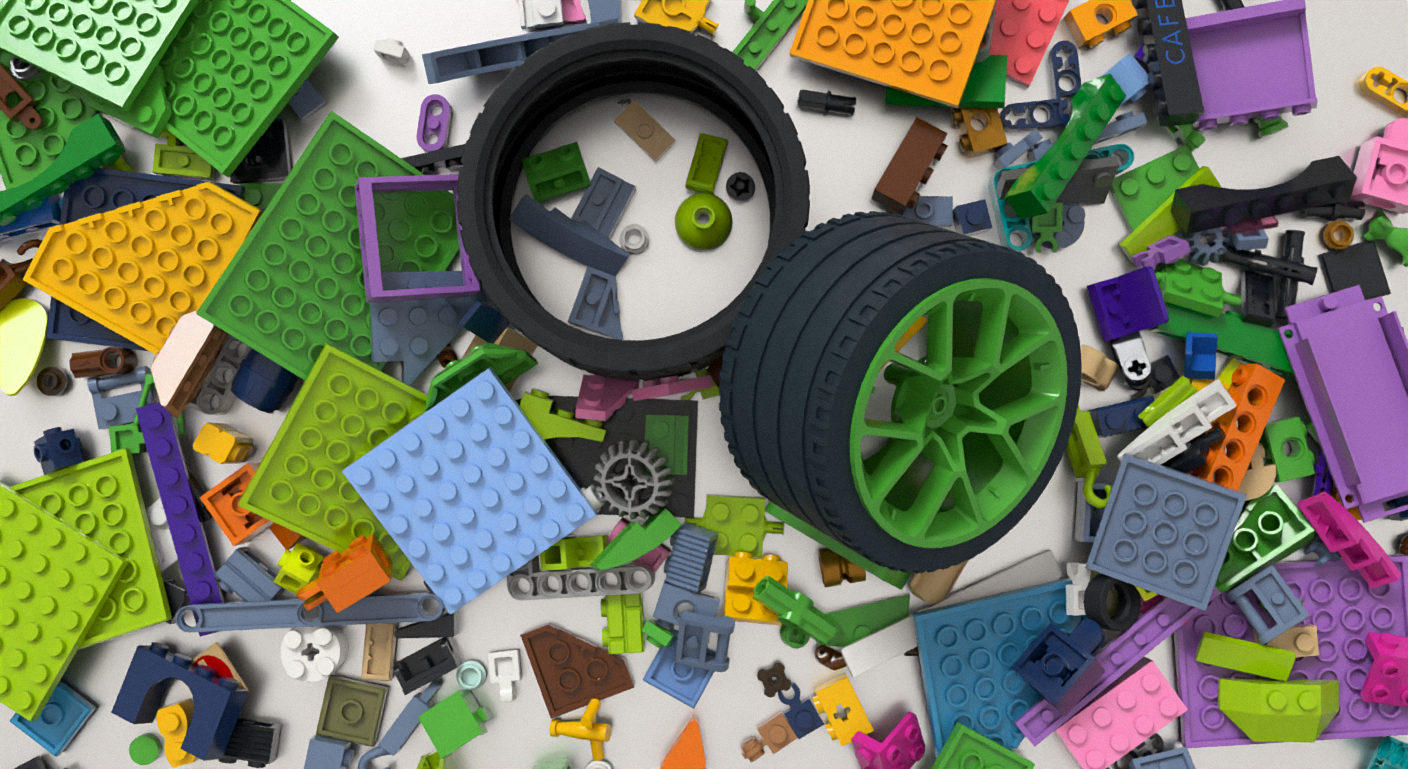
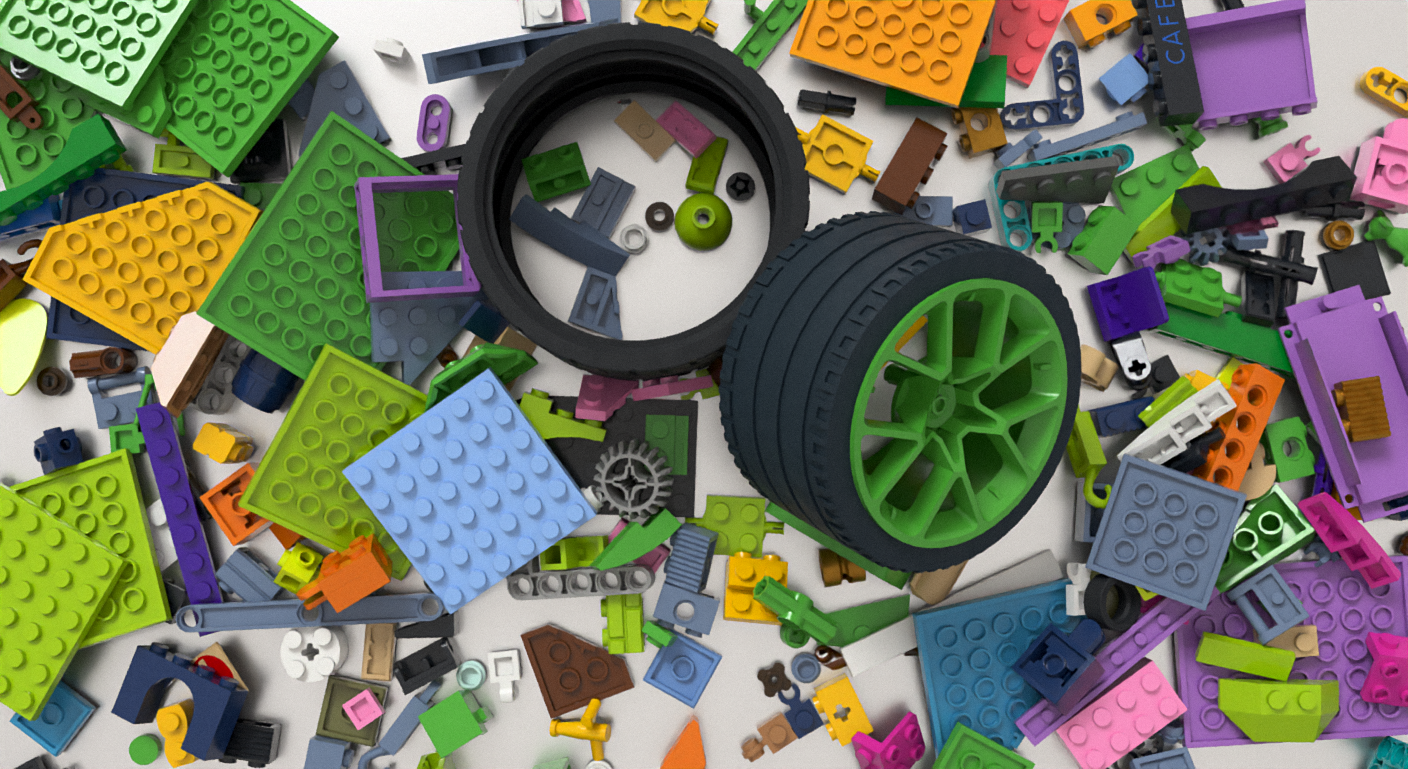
(341, 93): none -> sand blue plate
(363, 708): none -> bright pink plate
(659, 225): none -> dark brown plate
(686, 129): none -> bright pink plate
(694, 640): sand blue plate -> none
(806, 668): none -> sand blue plate
(836, 154): none -> yellow plate
(1044, 181): green arch -> none
(1103, 239): none -> bright green brick
(1172, 732): none -> sand blue plate
(1200, 355): blue panel -> none
(1289, 160): none -> bright pink plate
(1362, 409): none -> pearl gold brick

